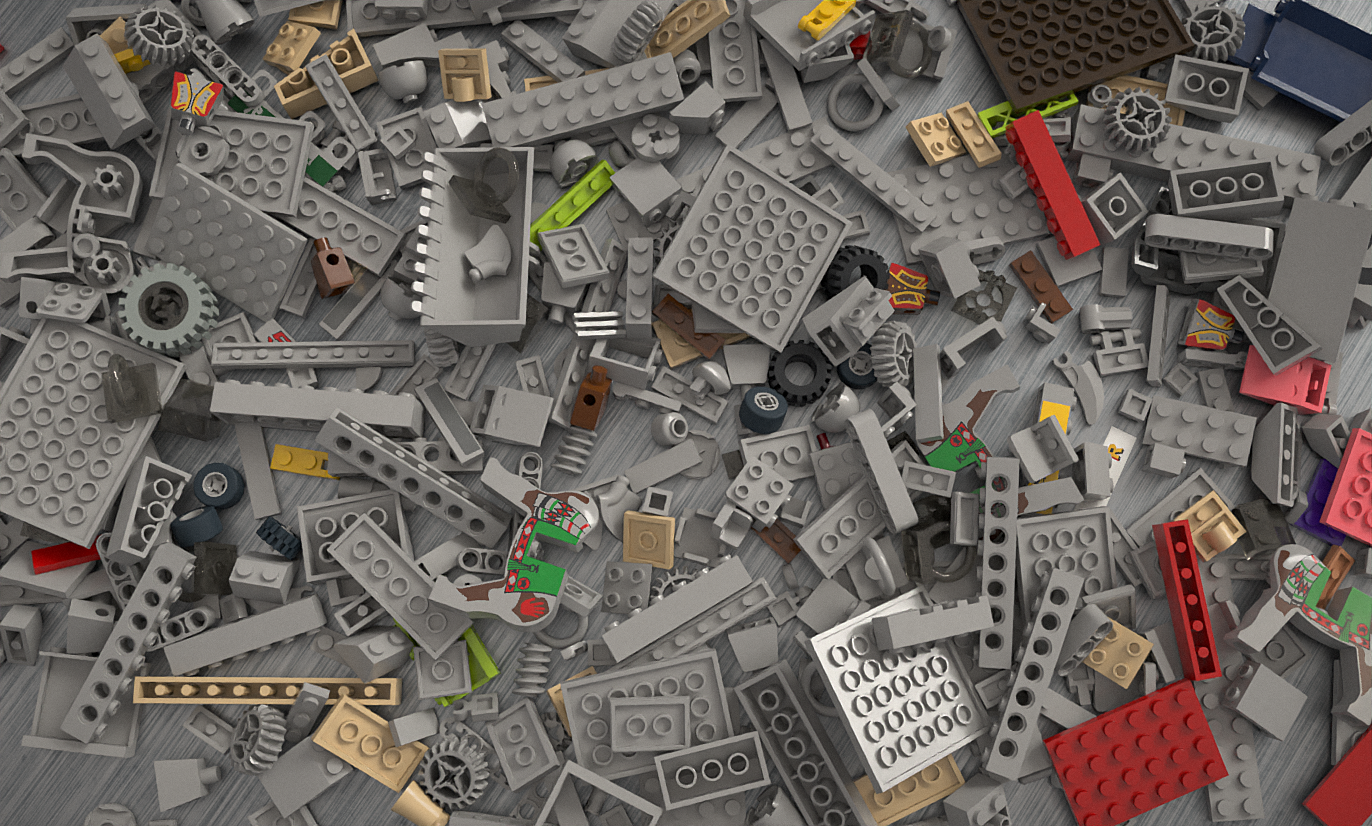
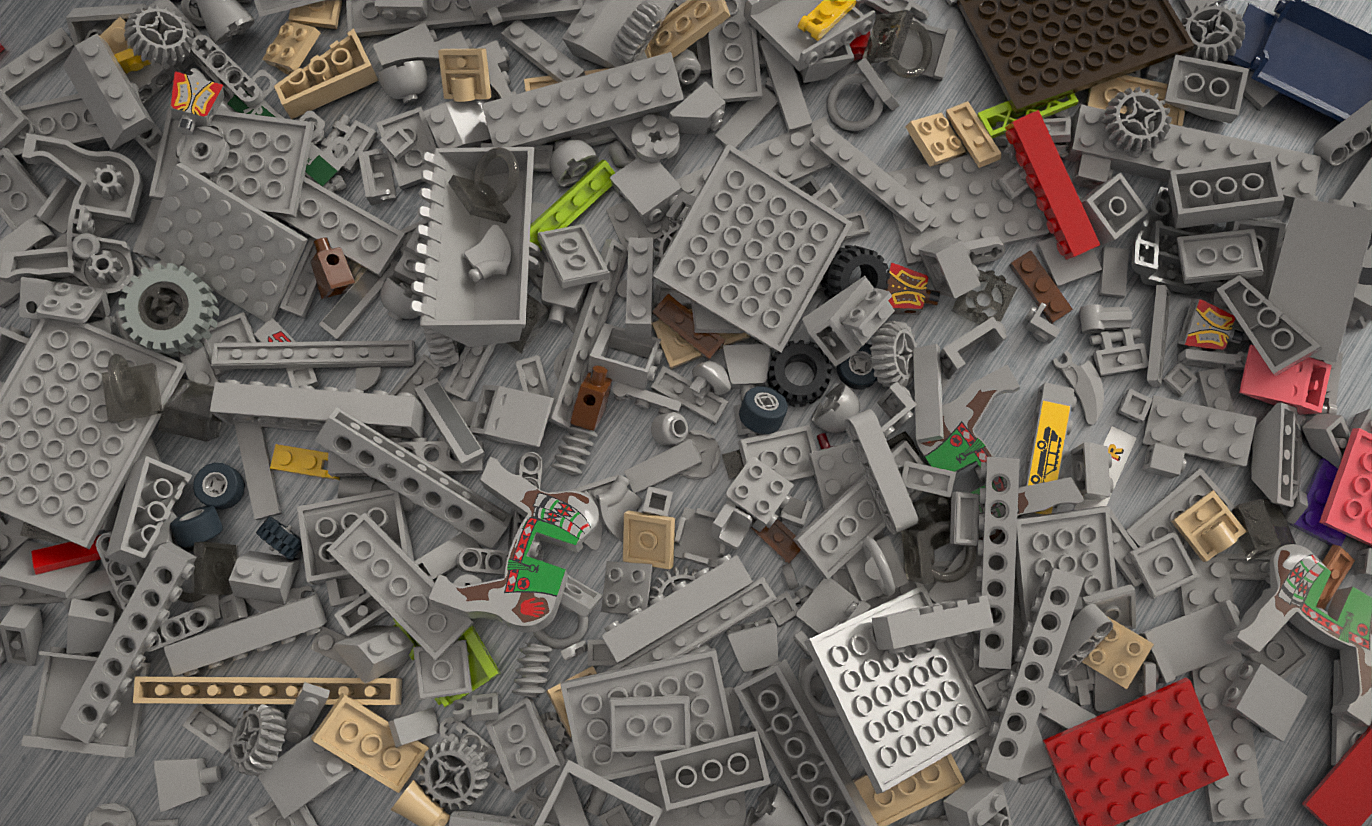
(341, 103): light grey tile -> none
(601, 320): light grey tile -> none
(939, 38): light grey tile -> none
(1042, 449): light grey bracket -> none
(1102, 90): light grey plate -> none
(1186, 600): red brick -> none
(1209, 237): light grey beam -> none

